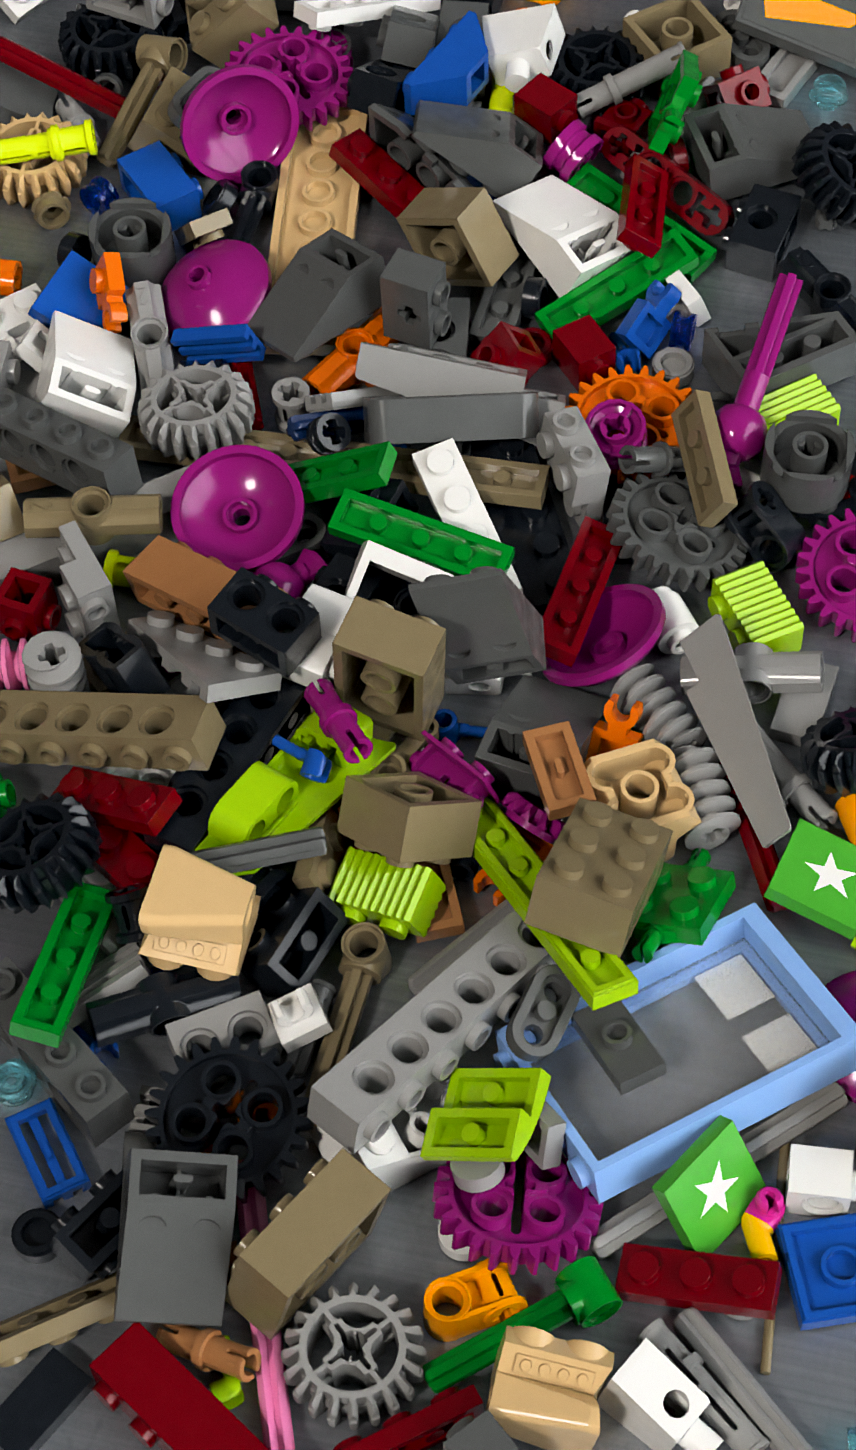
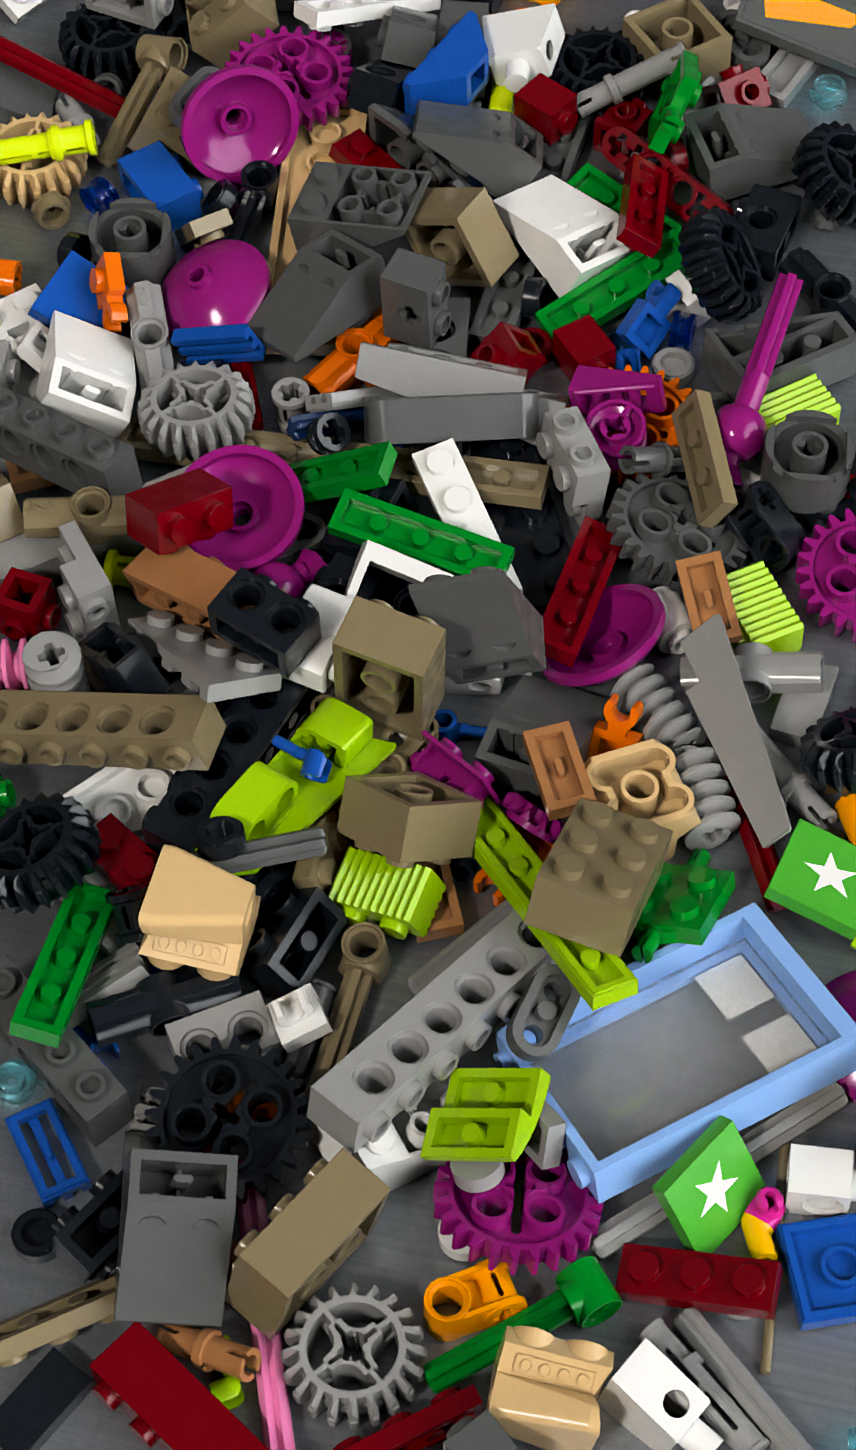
(121, 800): dark red plate -> none
(179, 511): none -> dark red brick
(220, 838): none -> black tile
(338, 720): magenta pin -> none
(357, 201): none -> dark grey slope
(572, 150): magenta wheel -> none
(597, 384): none -> magenta slope
(619, 1046): dark grey plate -> none
(708, 592): none -> medium nougat plate
(721, 265): none -> black gear

